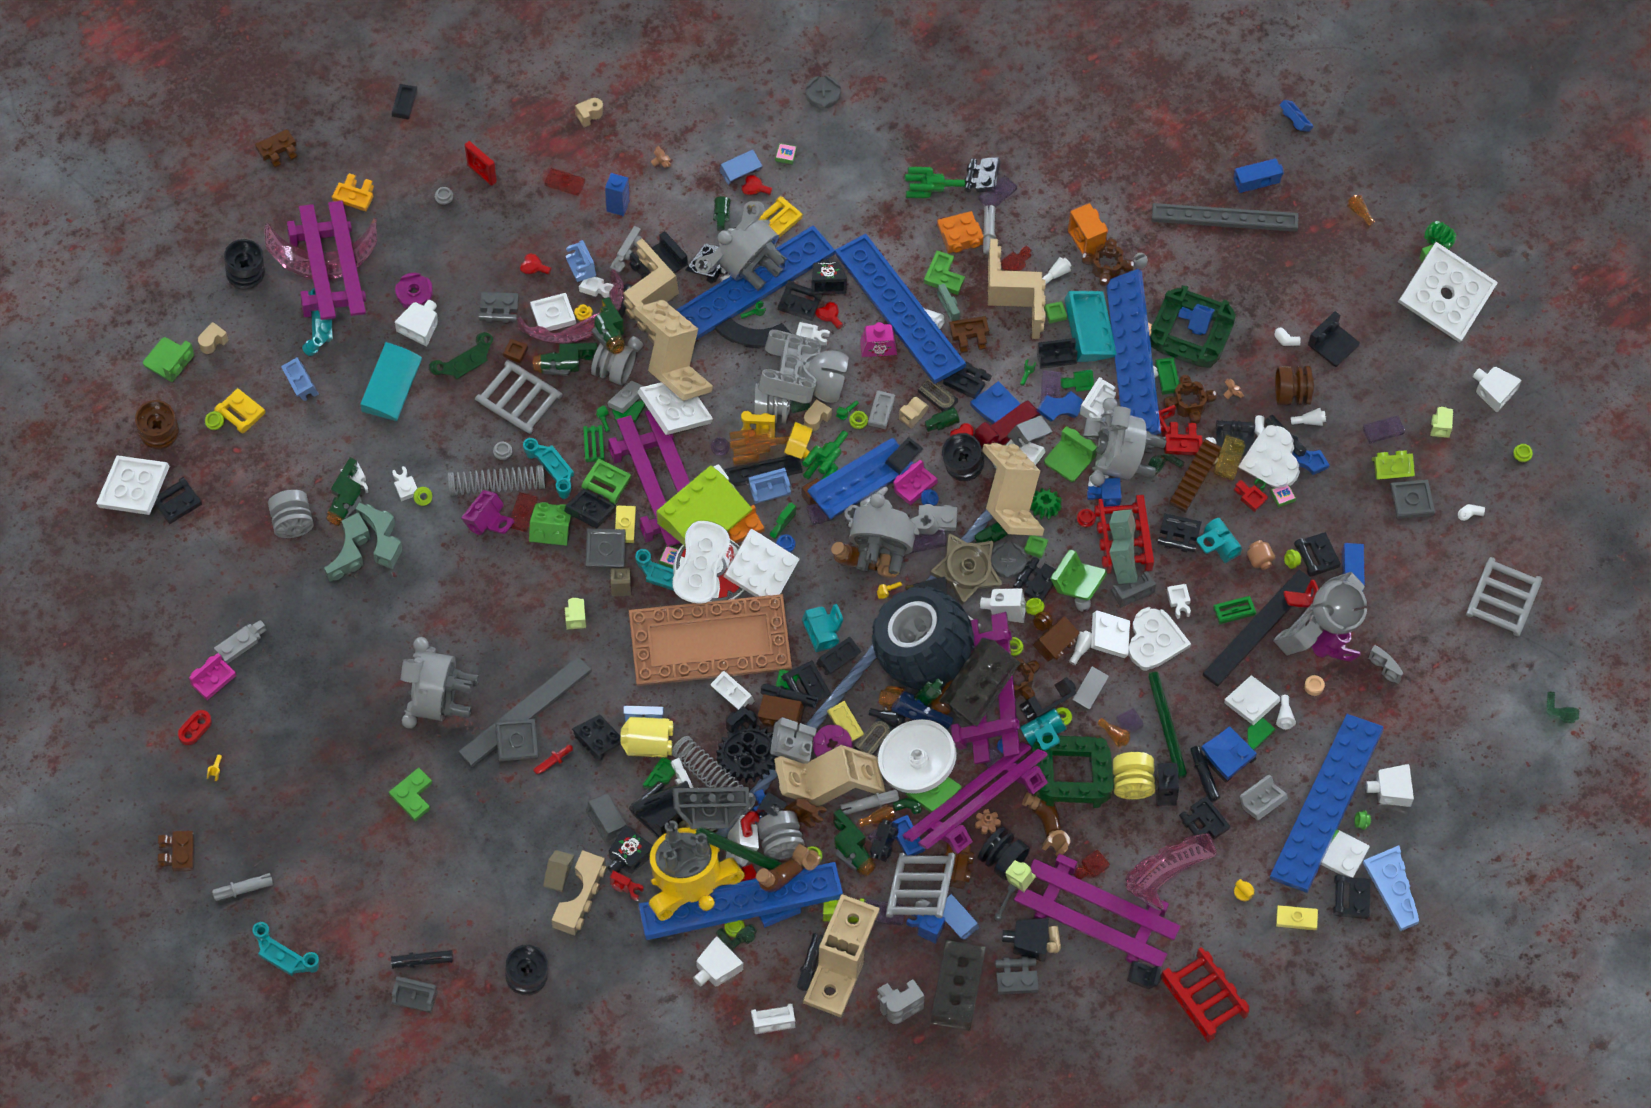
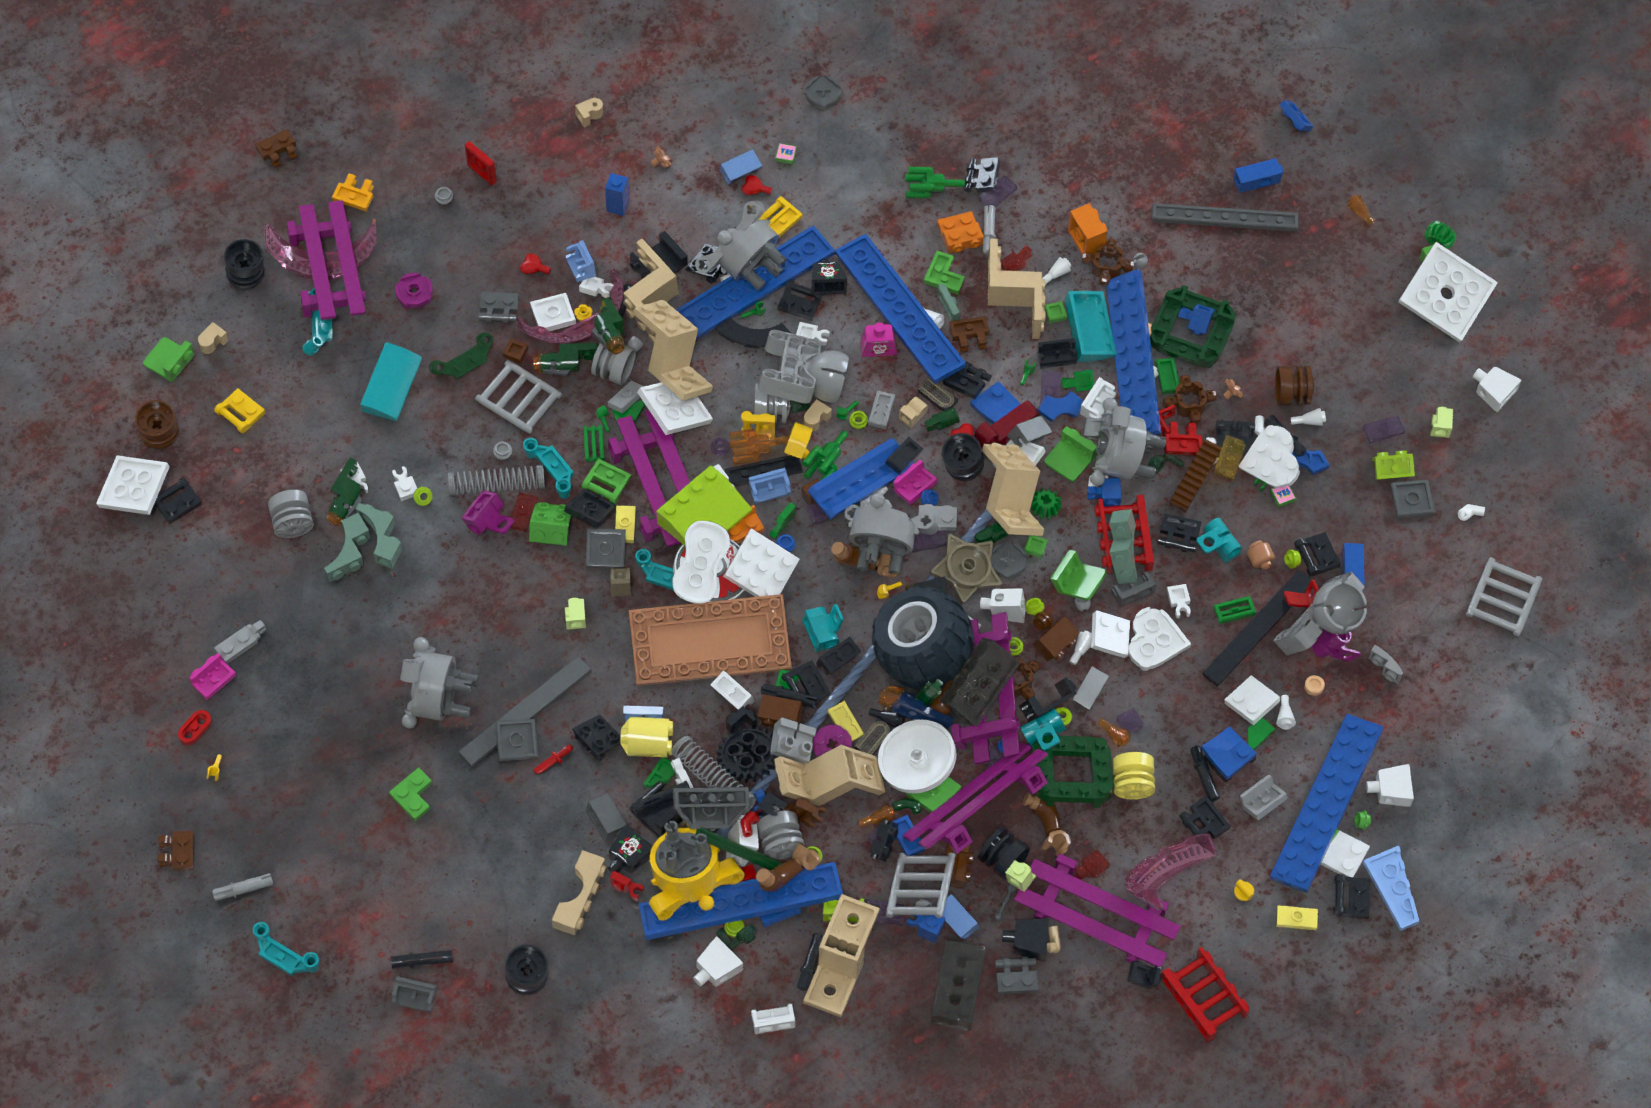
(214, 420): lime plate -> none
(299, 379): medium blue hinge -> none
(404, 101): black tile -> none
(418, 322): white torso -> none
(558, 870): dark tan slope -> none
(565, 181): clear red plate -> none
(625, 250): light grey hinge -> none
(668, 556): tile -> none
(721, 211): dark green hinge -> none
(829, 313): red rock -> none
(851, 844): dark green plate -> none
(870, 802): light grey axle -> none
(899, 1005): light grey hips -> none
(987, 821): nougat plant -> none
(1041, 583): black plate -> none
(1086, 518): red plate -> none
(1166, 722): dark green axle -> none
(1166, 780): black torso -> none
(1252, 497): red plate -> none
(1284, 338): white arm -> none
(1332, 340): black bracket -> none
(1523, 453): lime plate -> none
(1567, 714): clear green plate -> none

